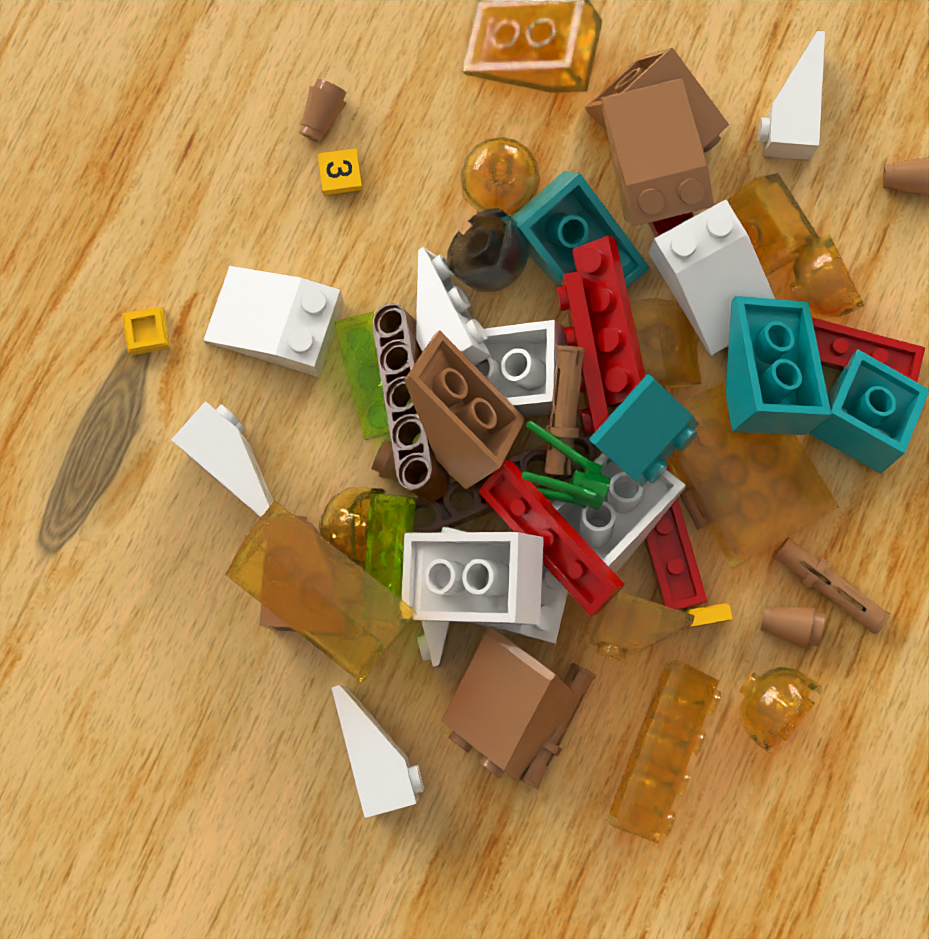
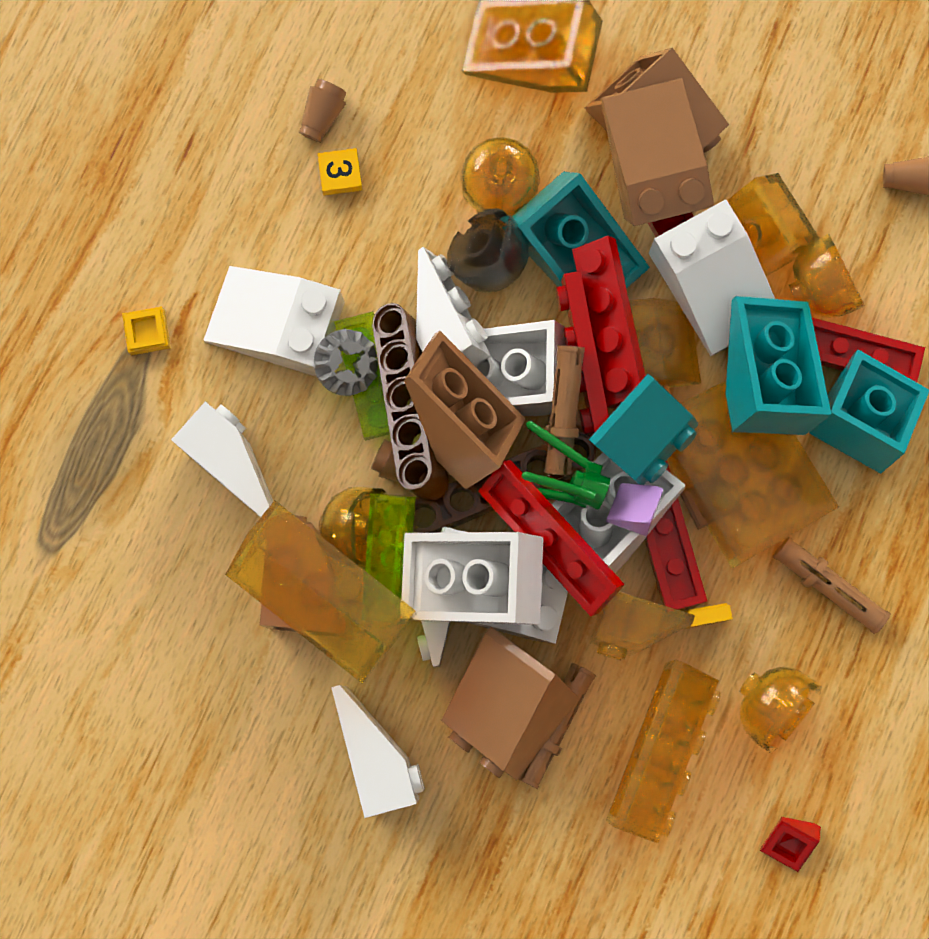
(328, 357): none -> light grey gear
(635, 507): none -> lavender slope
(792, 842): none -> red slope
(794, 624): medium nougat cone -> none
(795, 116): white slope -> none

